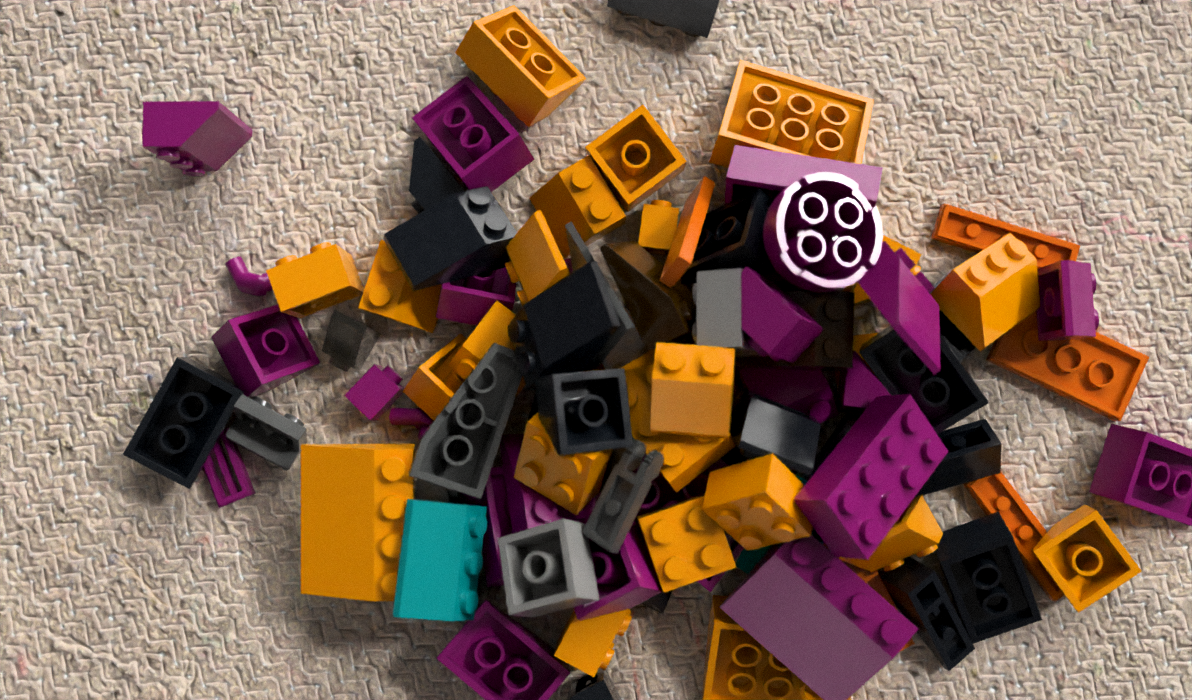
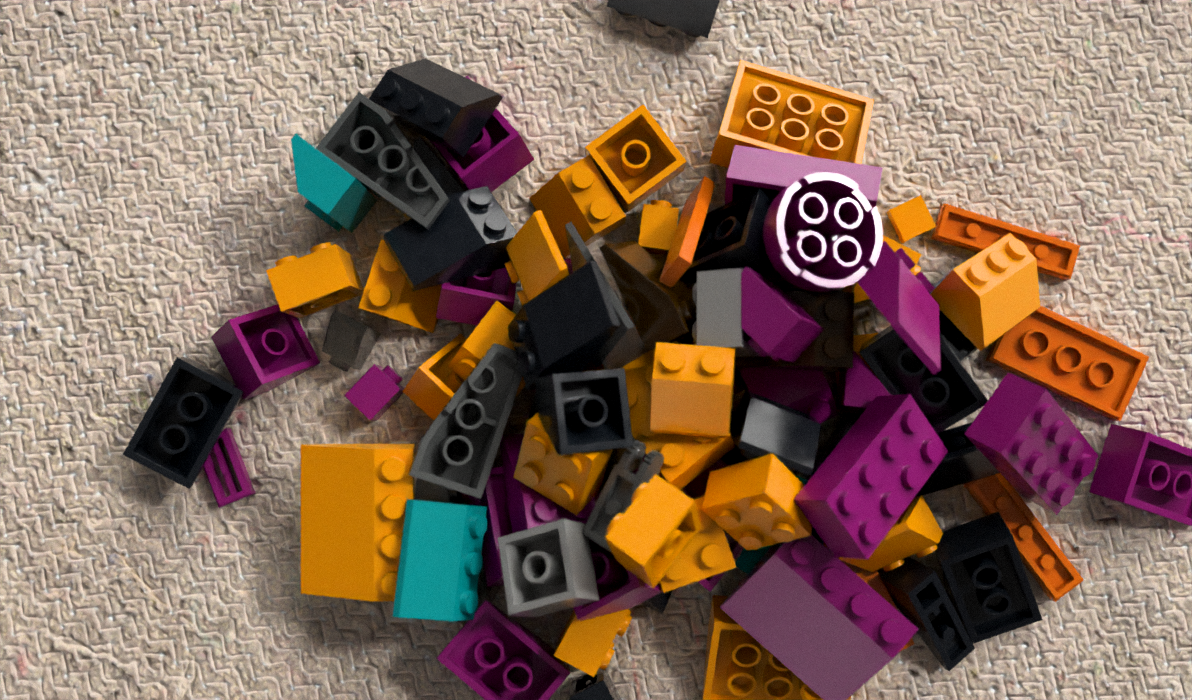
(192, 134): magenta slope -> none
(248, 282): magenta arm -> none
(267, 432): dark grey bracket -> none
(329, 189): none -> teal slope
(383, 161): none -> dark grey wedge
(411, 417): magenta arm -> none
(436, 103): none -> black slope
(519, 64): light orange slope -> none
(653, 530): none -> light orange brick
(911, 219): none -> light orange tile
(1032, 443): none -> magenta brick
(1066, 301): magenta slope -> none
(1085, 557): light orange slope -> none

